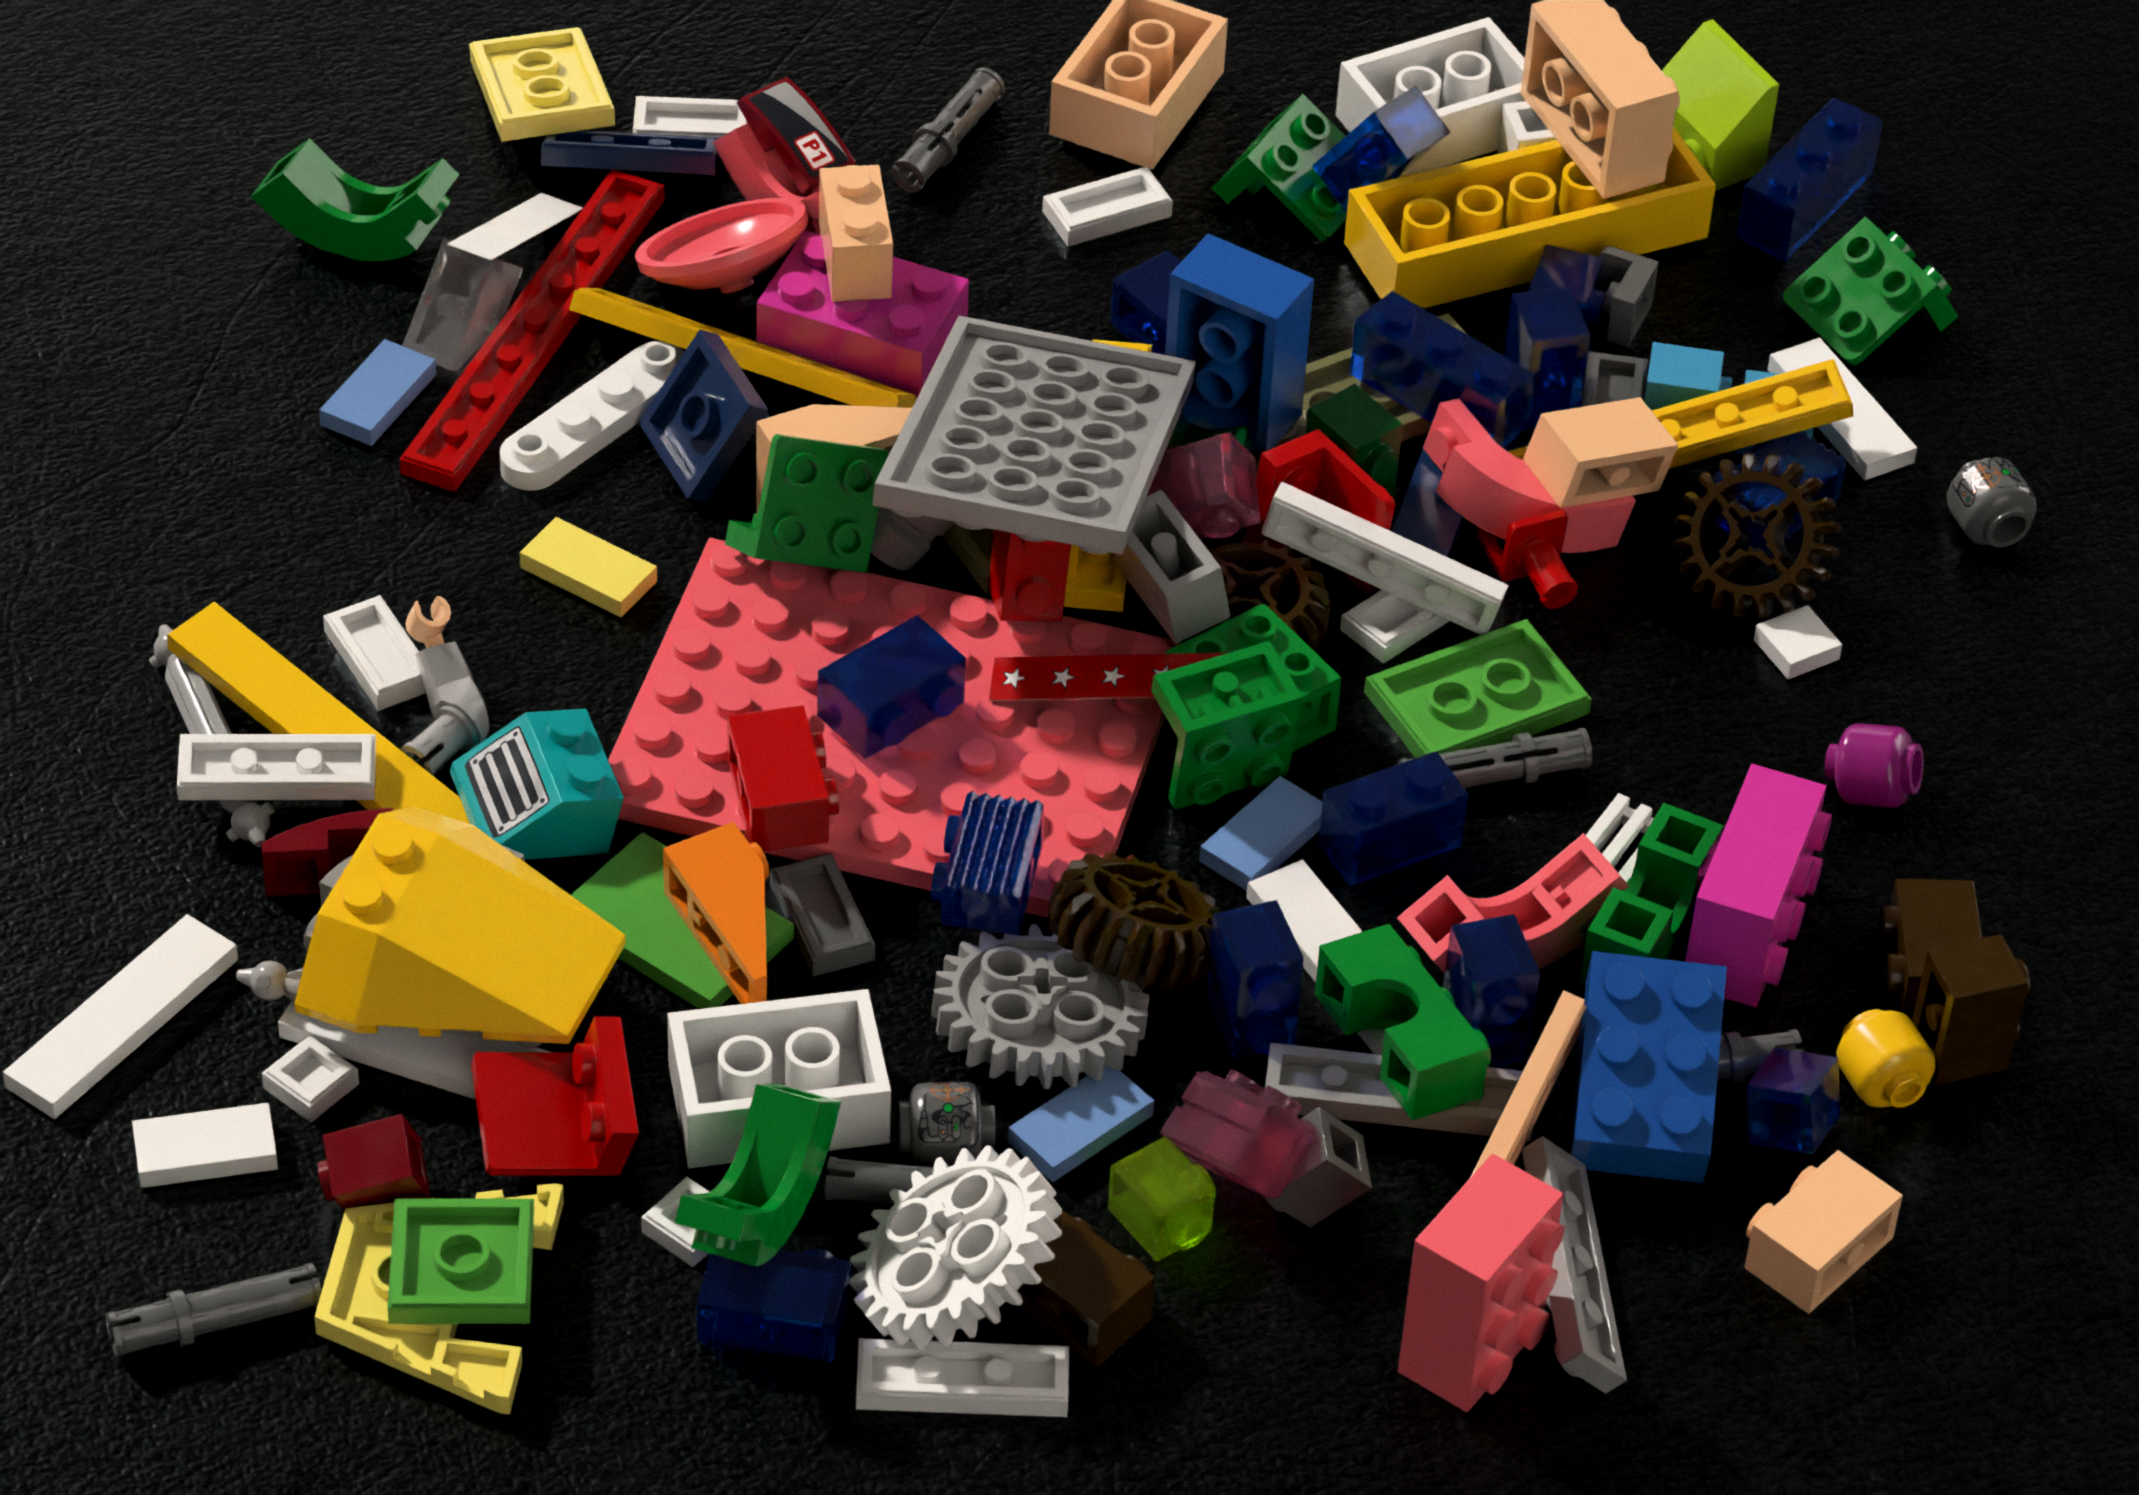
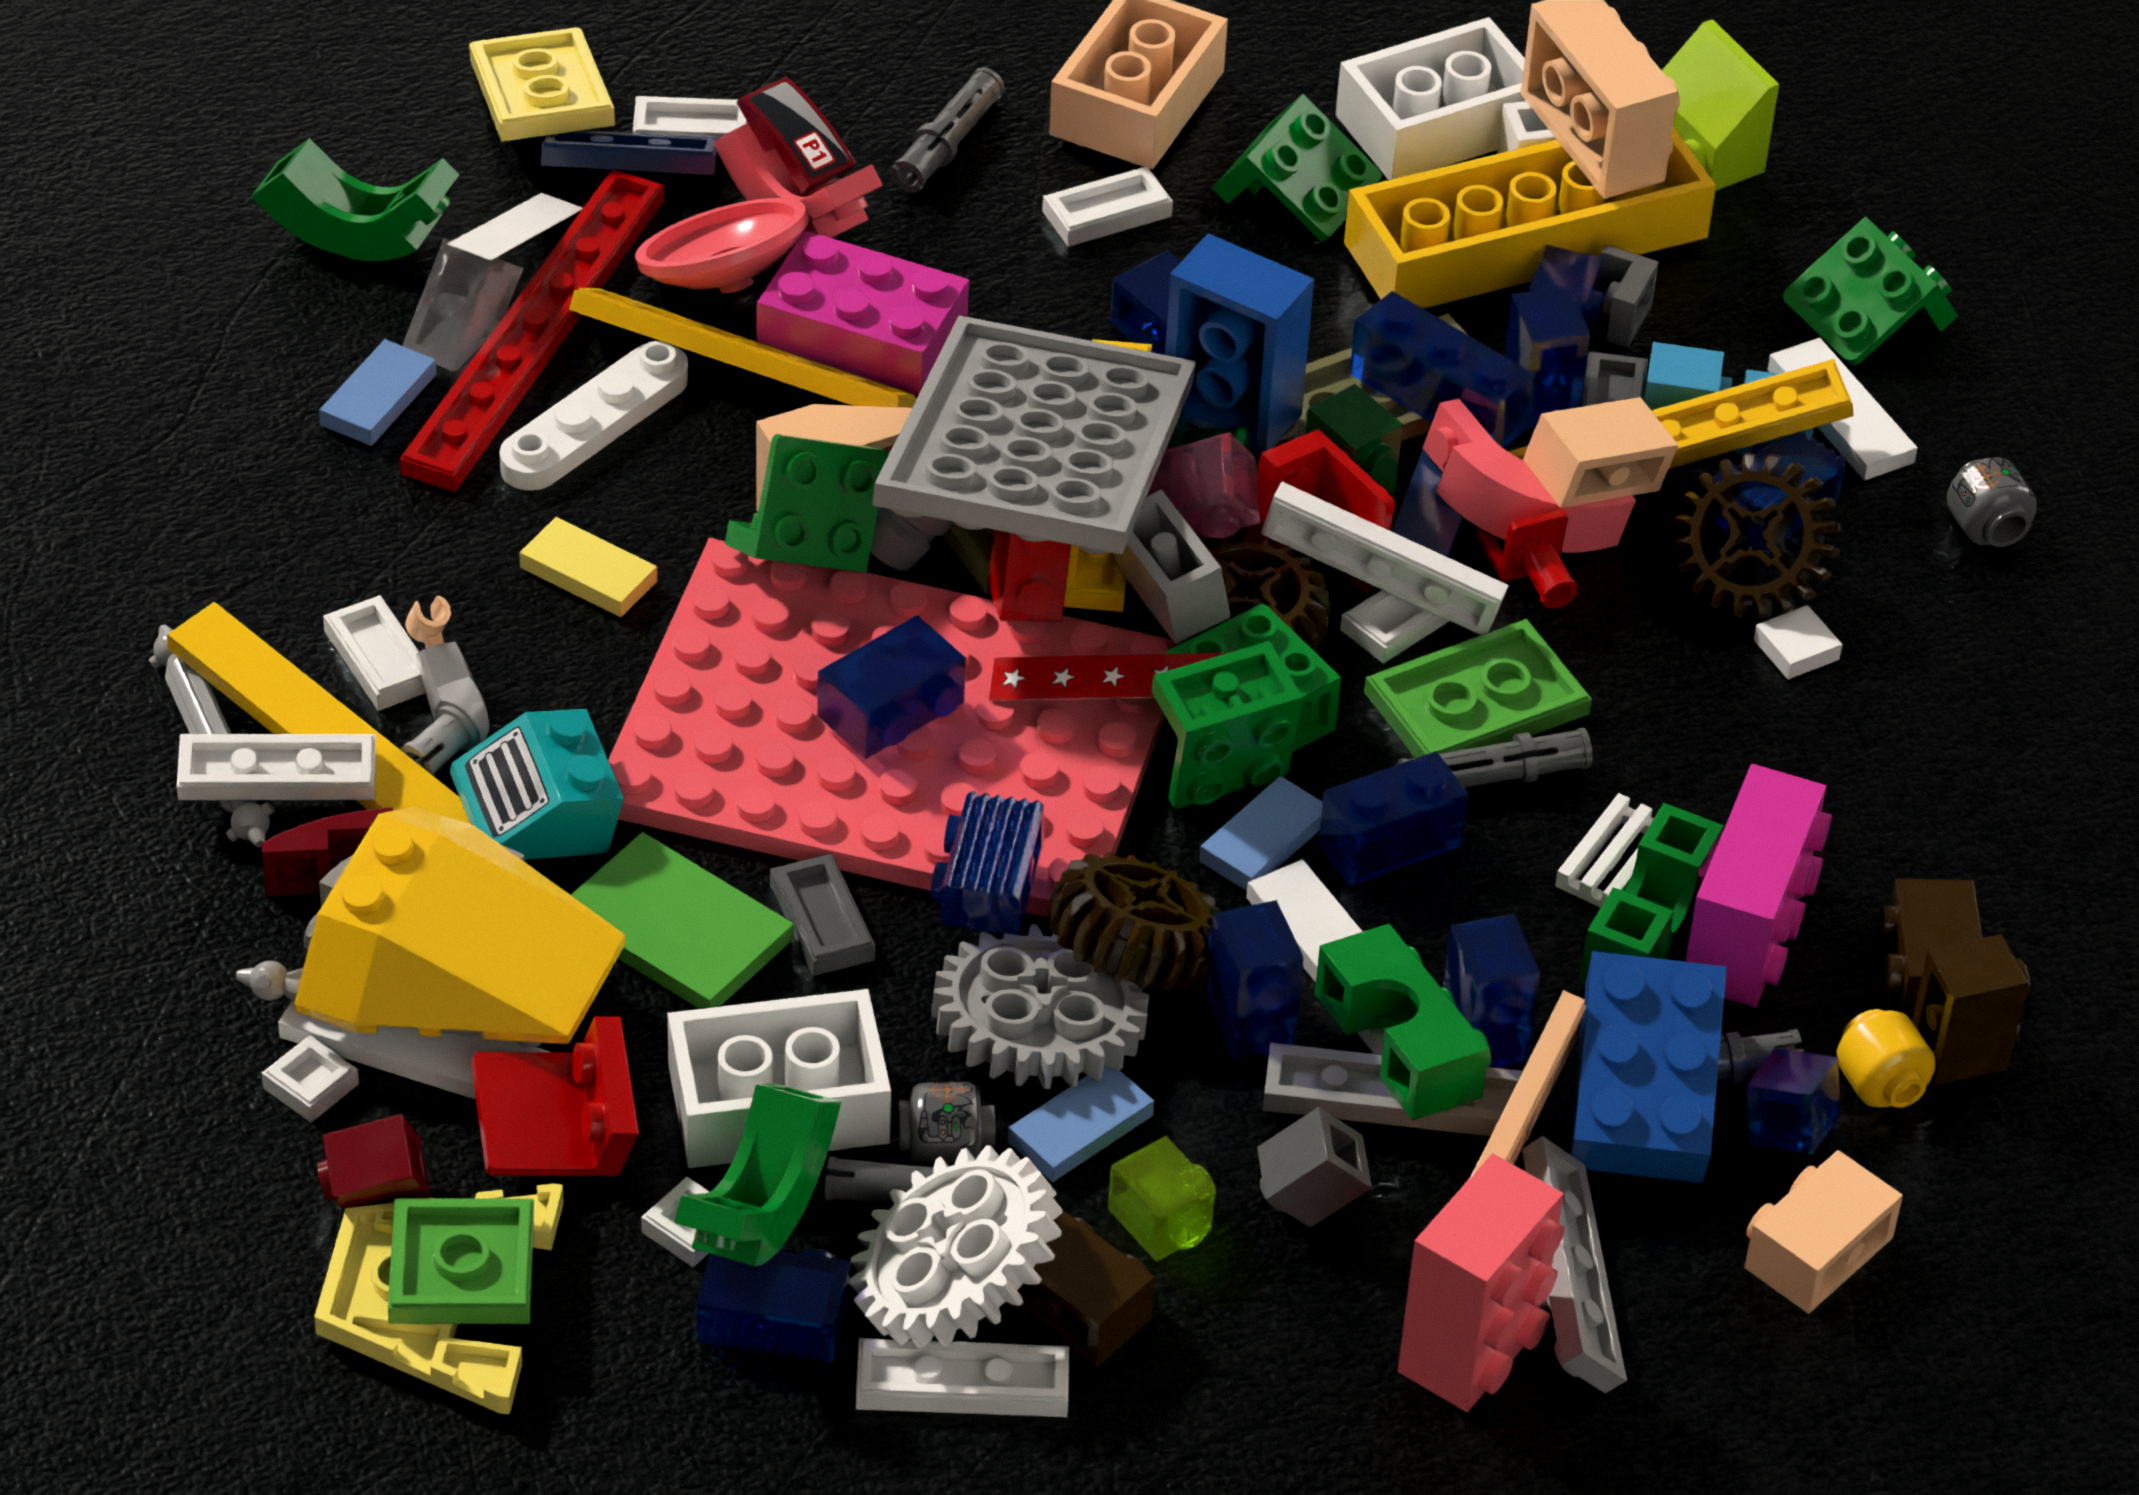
(120, 1016): white tile -> none
(204, 1145): white tile -> none
(211, 1310): dark grey pin -> none
(703, 416): dark blue tile -> none
(720, 896): orange slope -> none
(780, 778): red brick -> none
(855, 233): light nougat brick -> none
(1240, 1131): clear pink brick -> none
(1382, 145): clear blue brick -> none
(1546, 906): coral arch -> none
(1809, 179): clear blue brick -> none
(1875, 765): magenta head -> none

